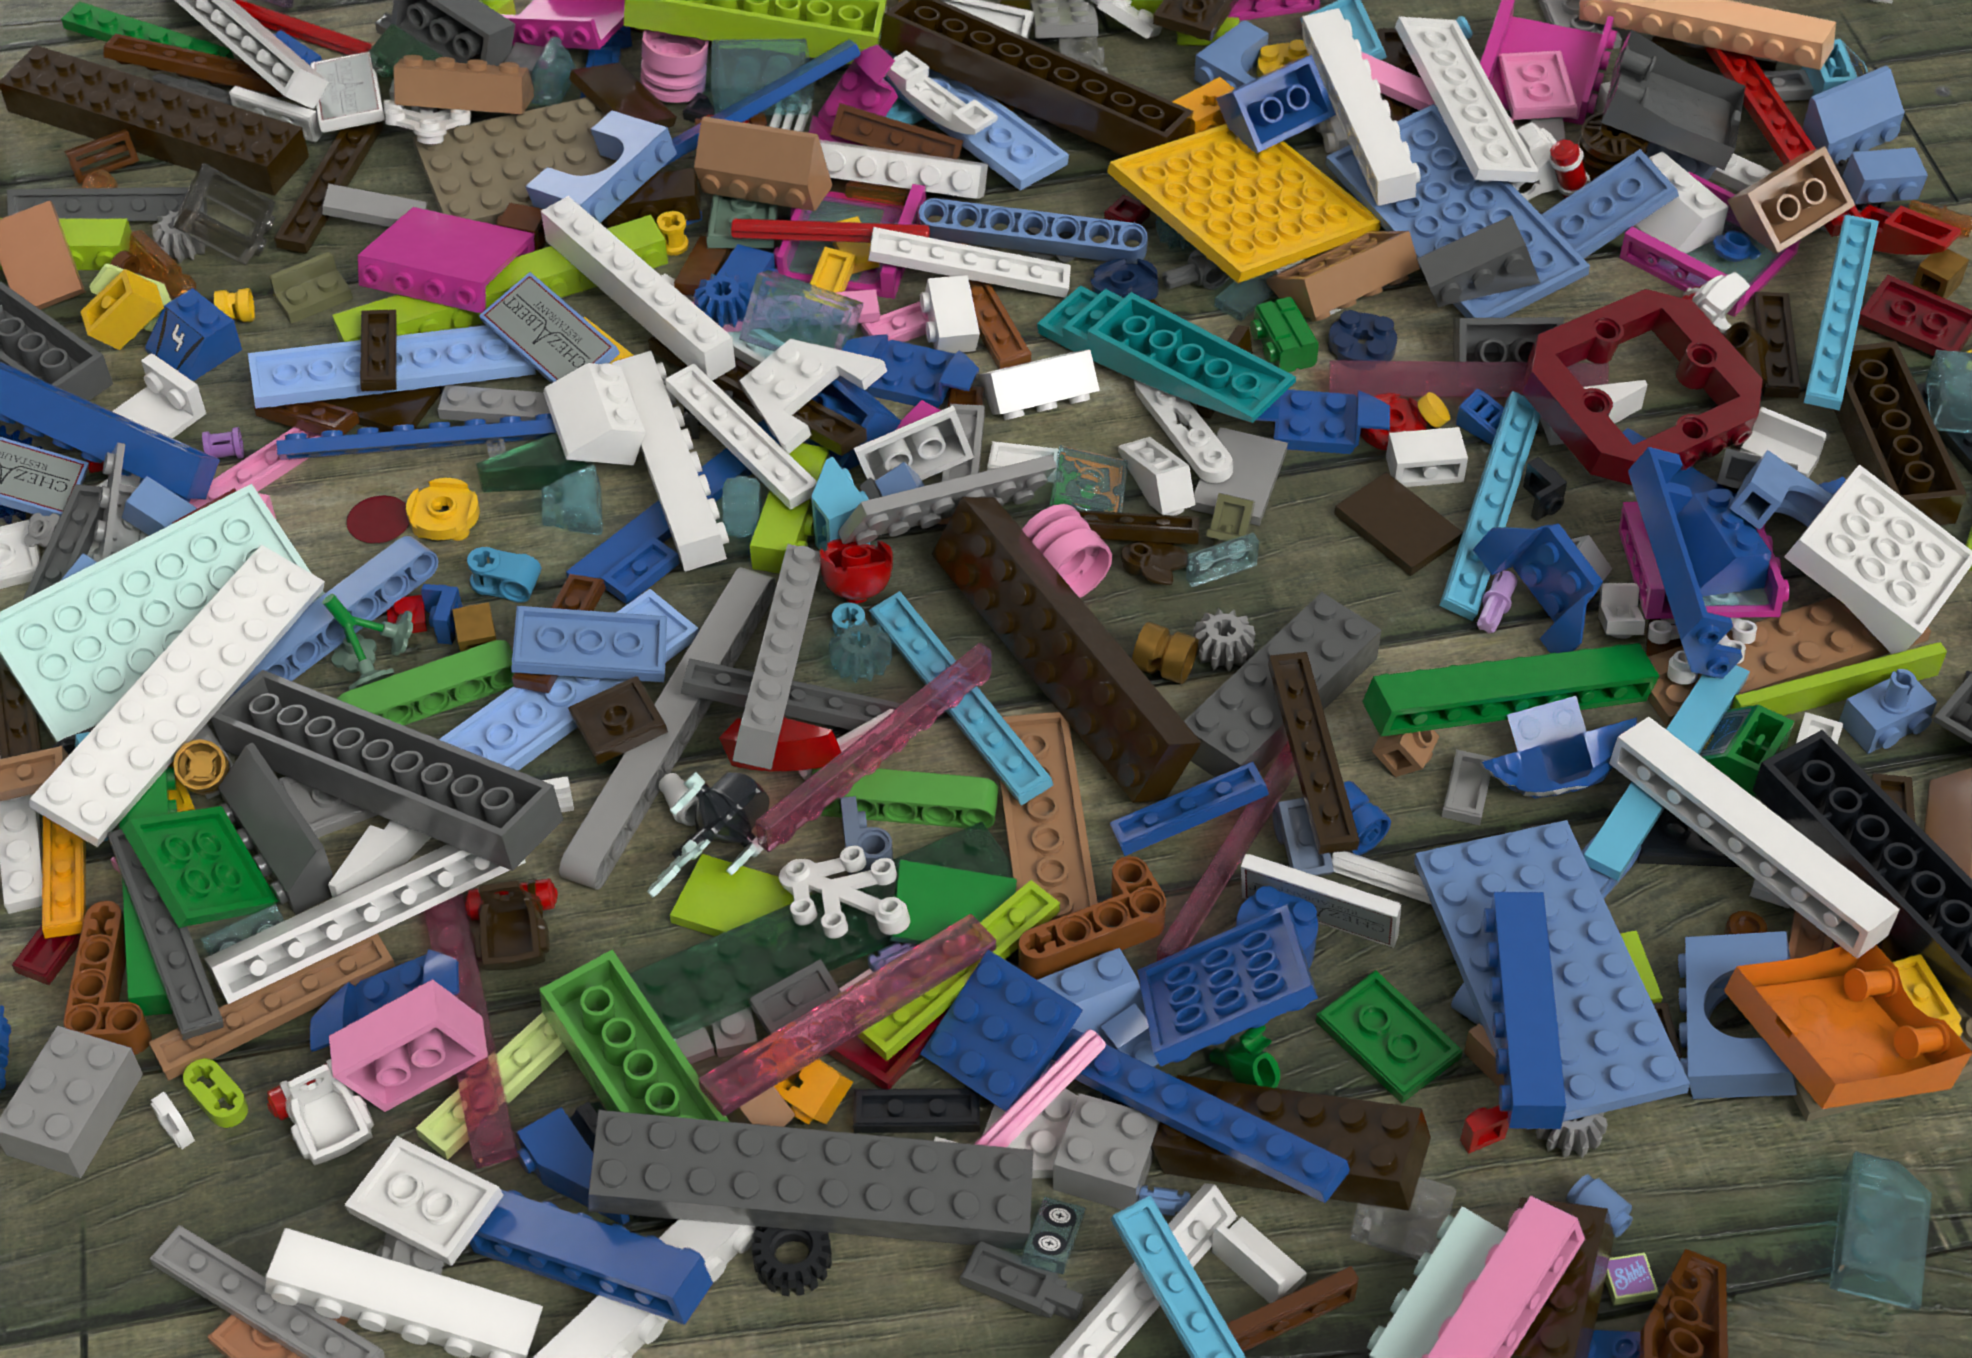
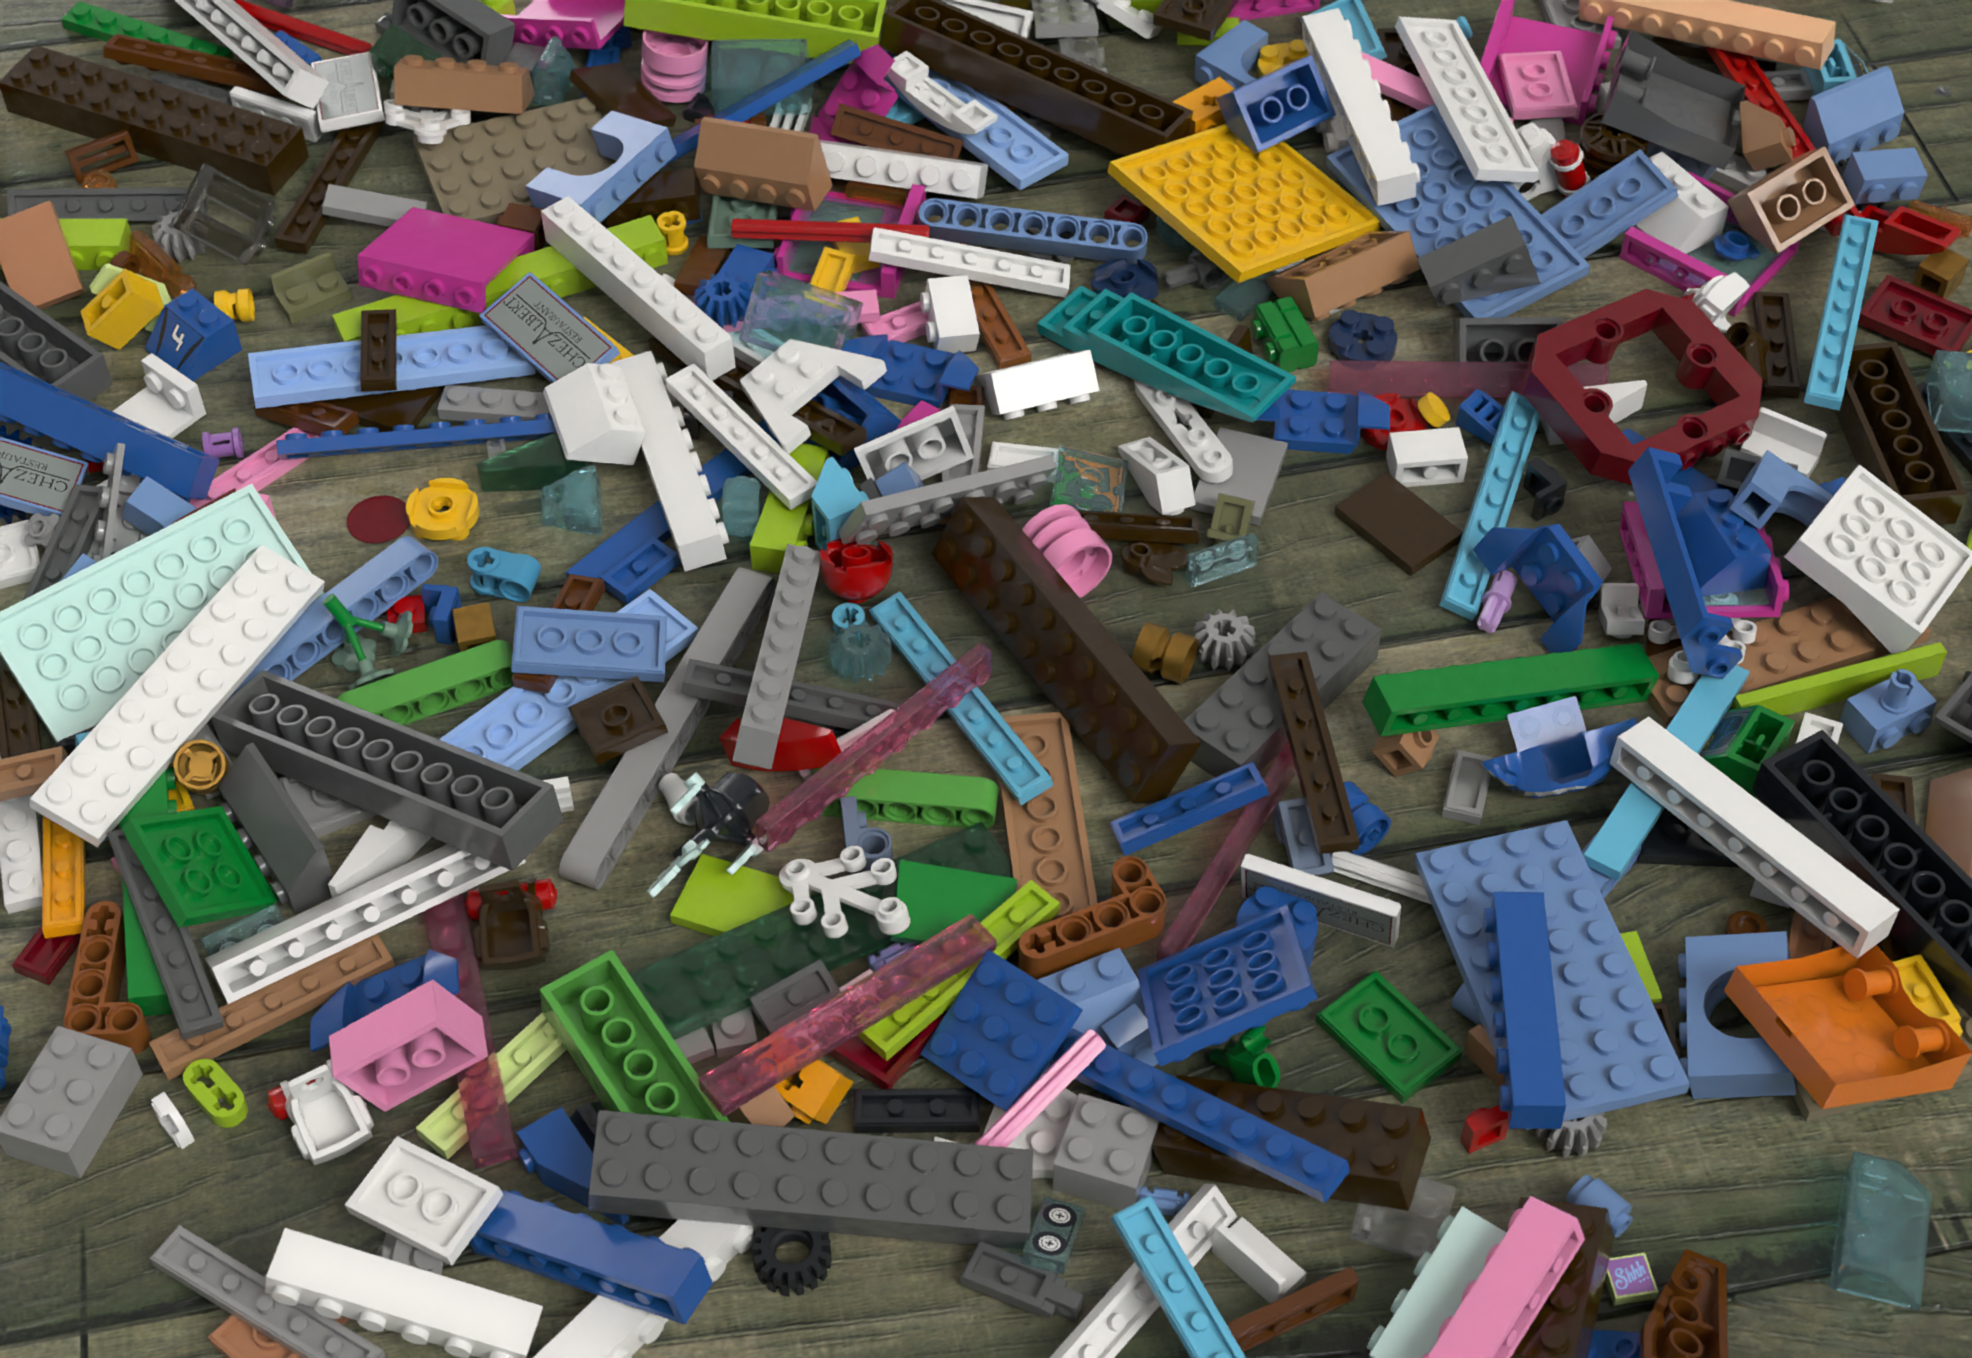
(1764, 137): none -> medium nougat slope

